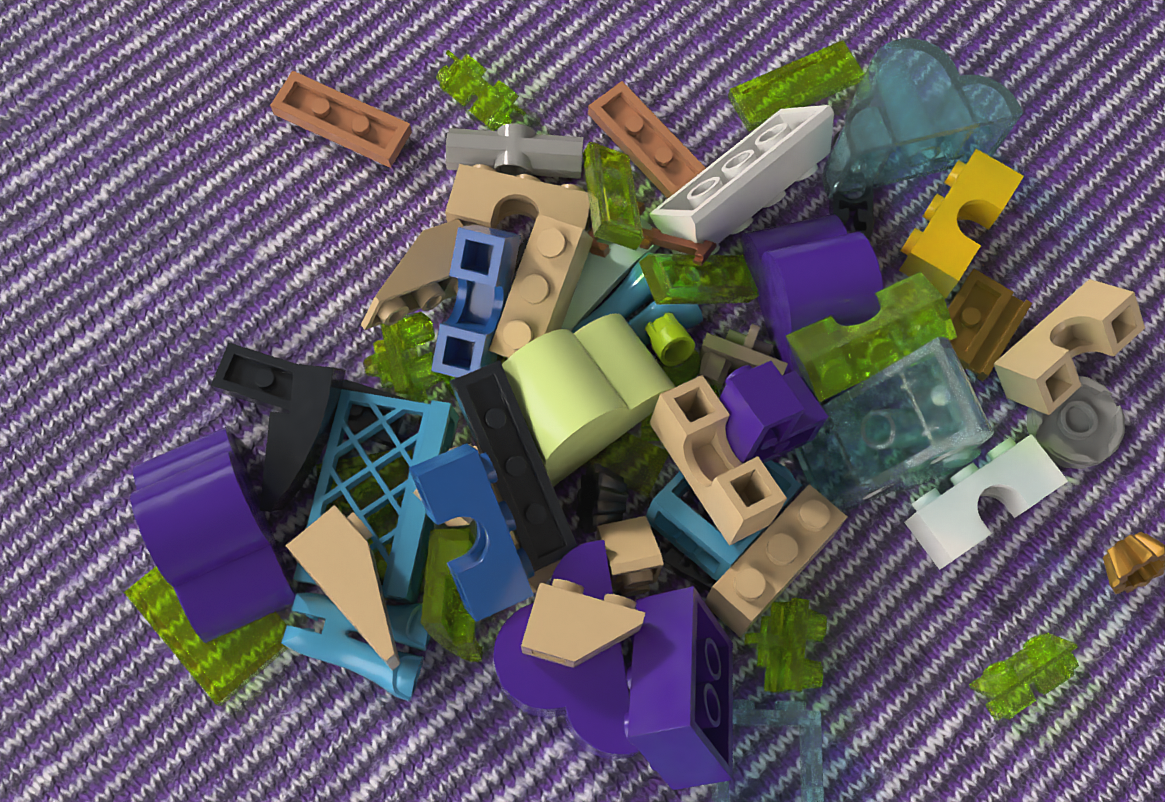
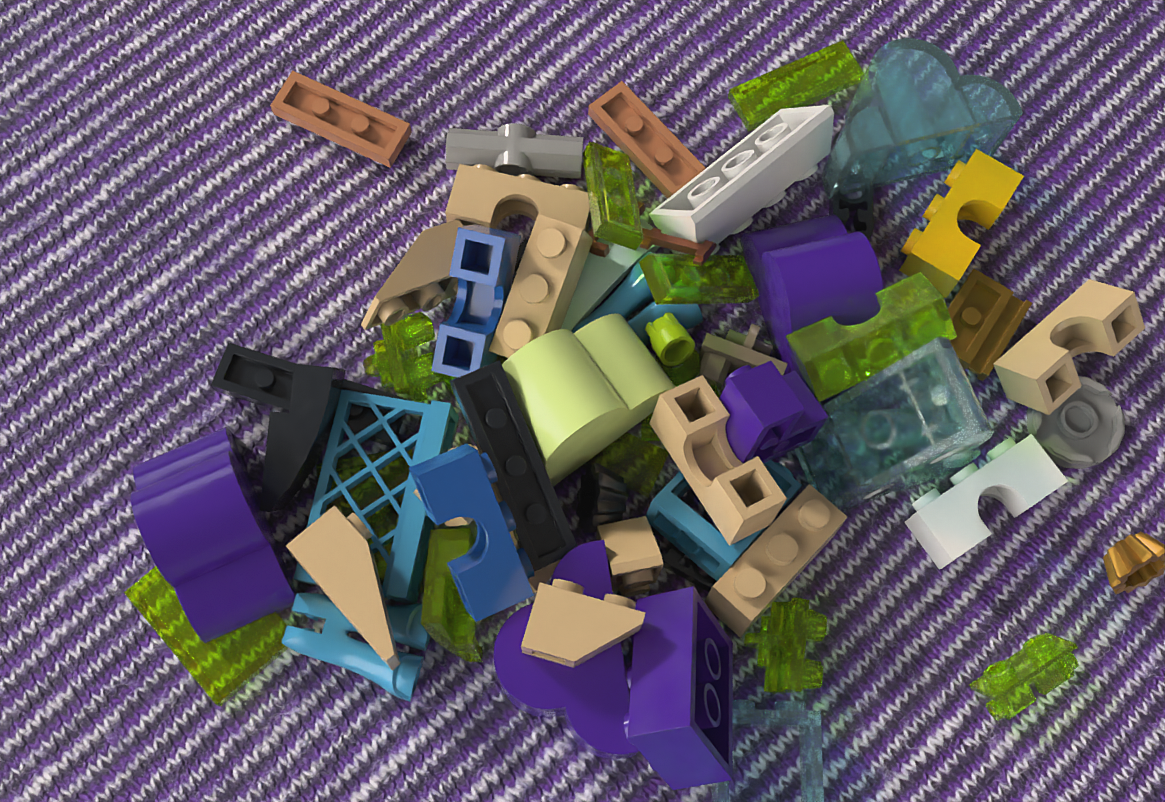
(465, 79): clear neon green hinge -> none

